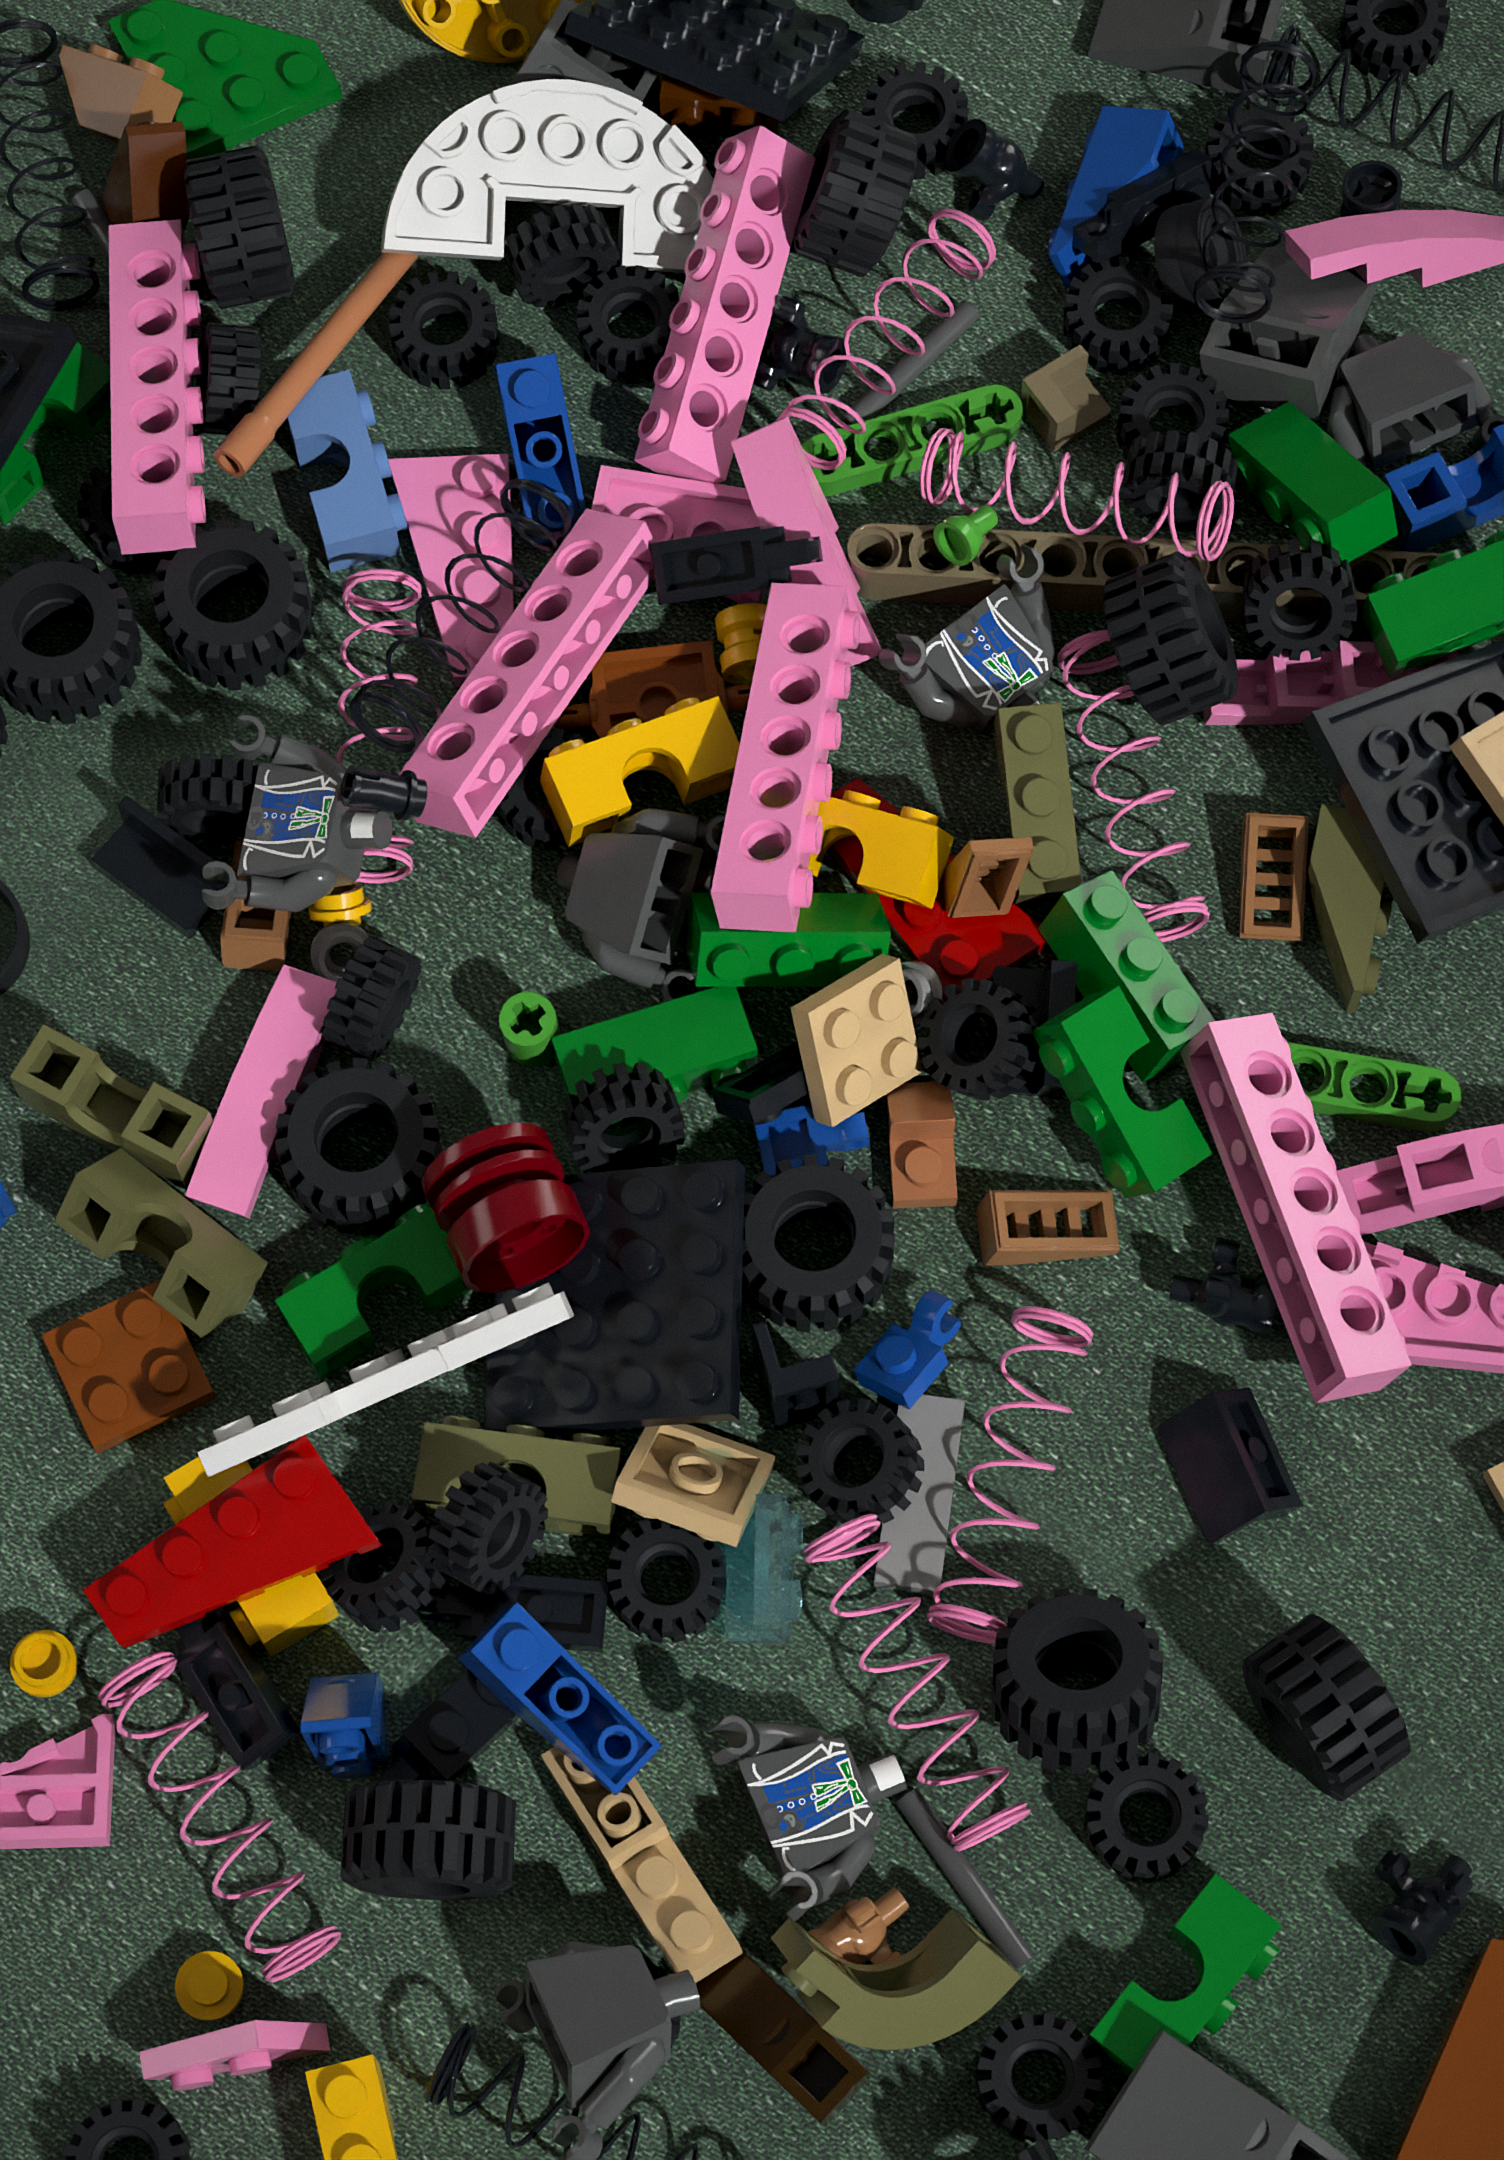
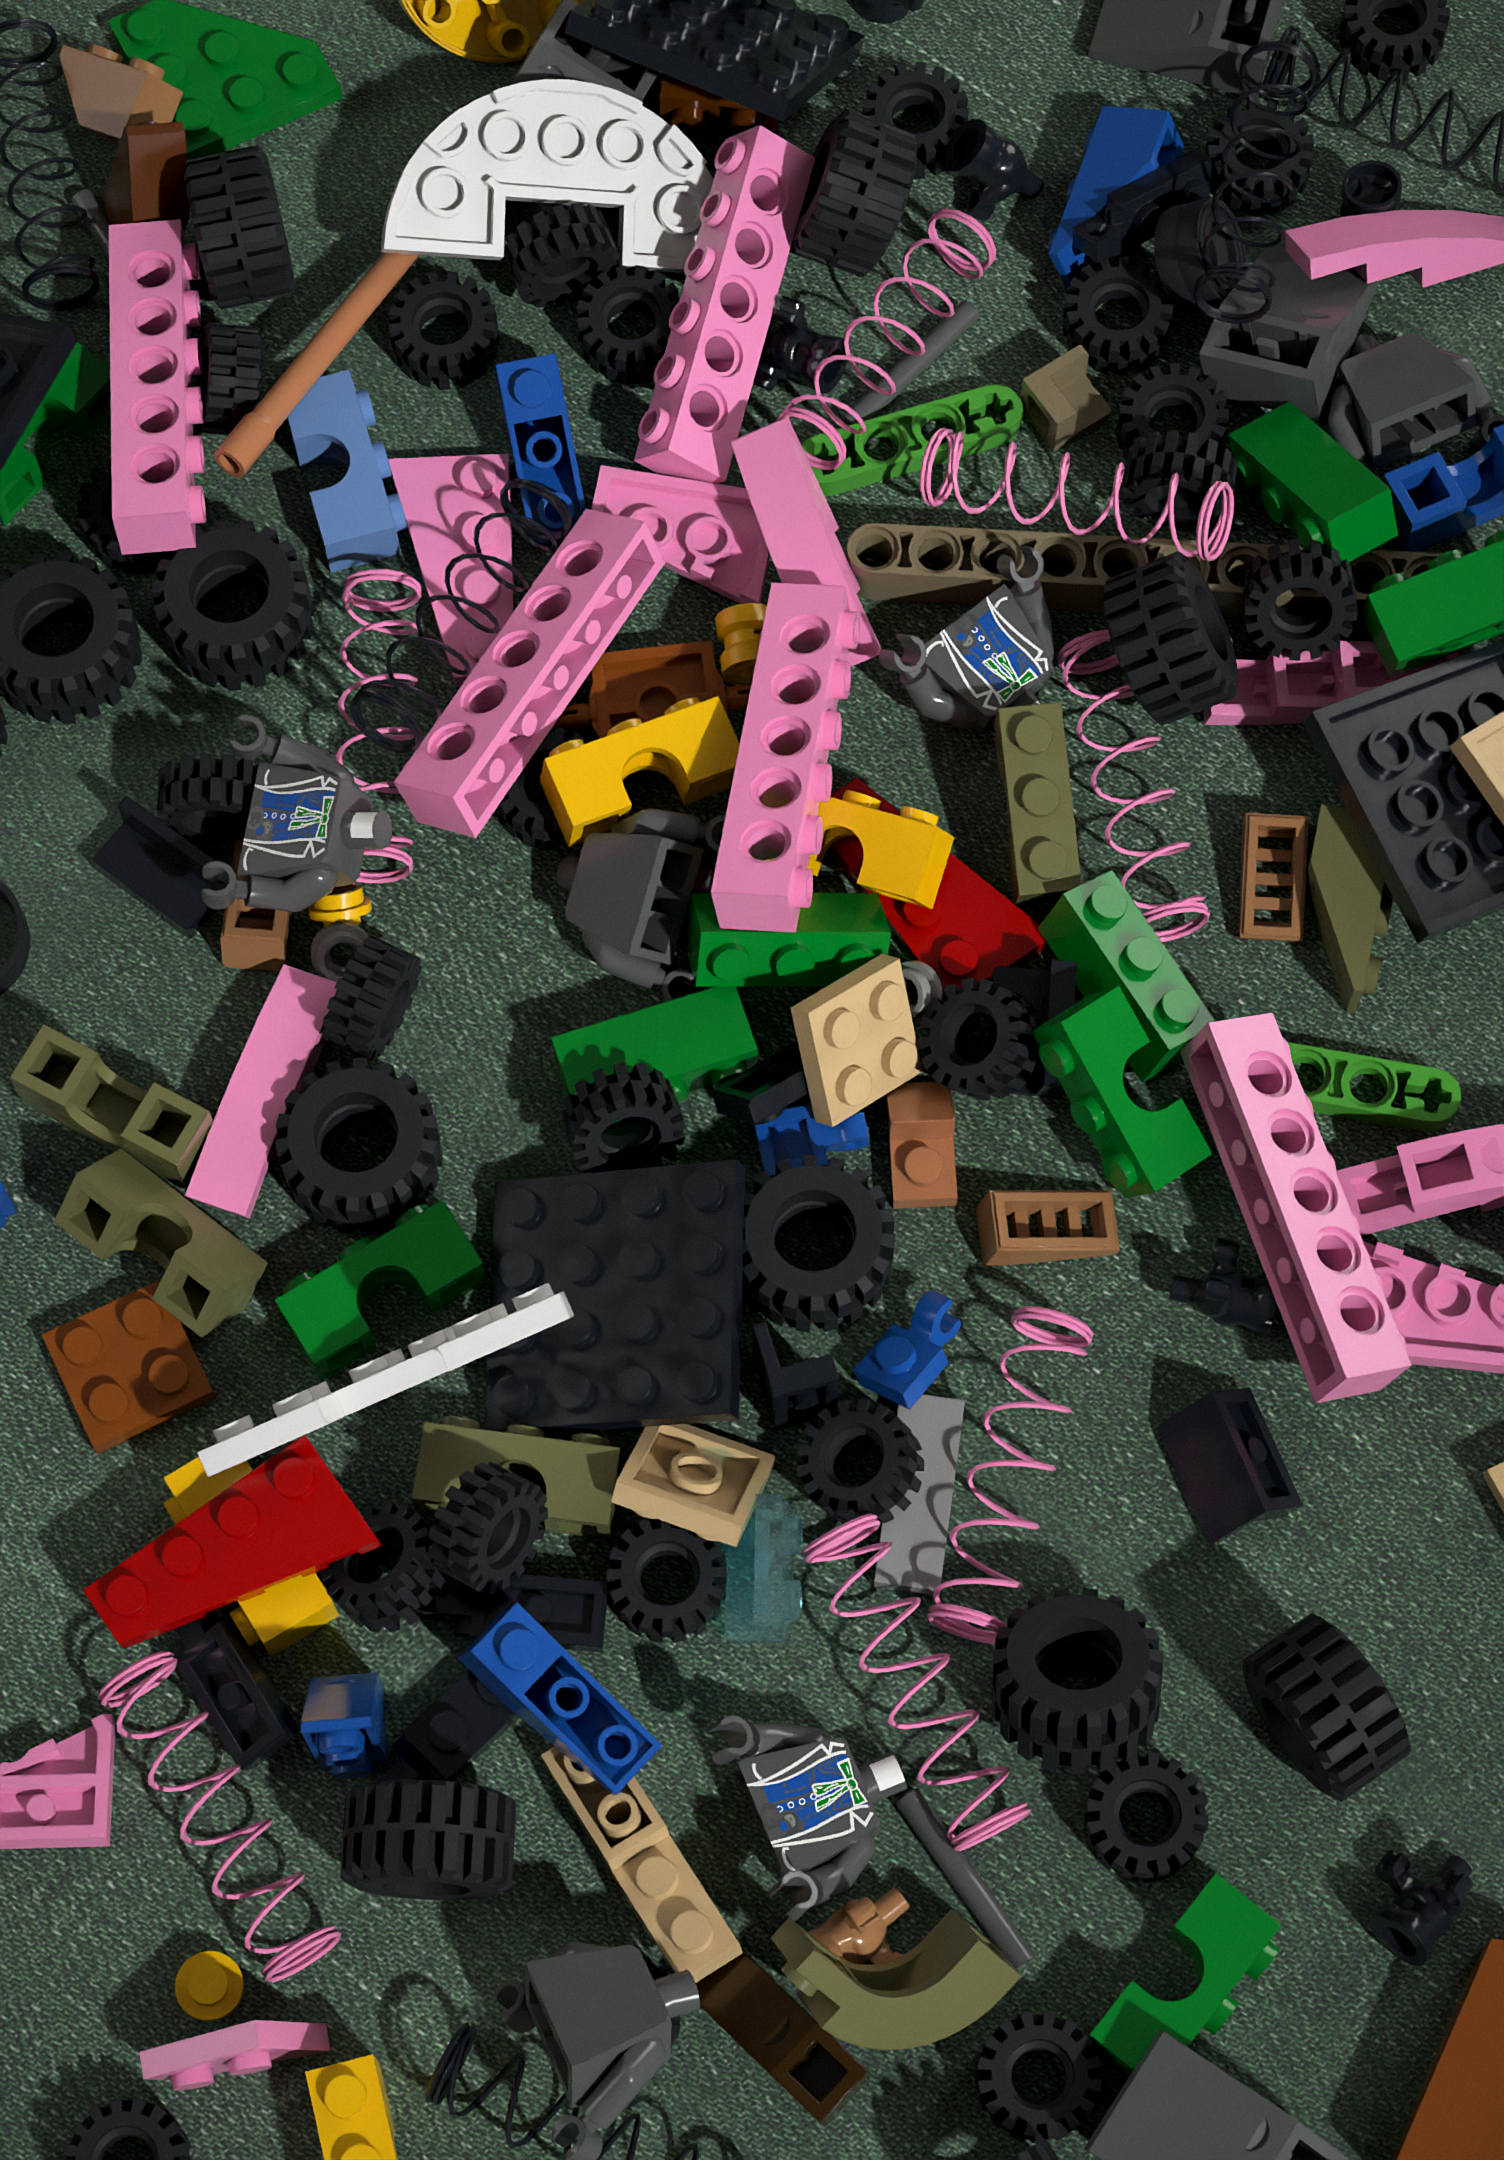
(43, 1663): yellow plate -> none
(385, 792): black pin -> none
(505, 1207): dark red wheel -> none
(527, 1028): bright green piece -> none
(728, 562): black hinge -> none
(962, 536): bright green piece -> none
(985, 877): medium nougat slope -> none

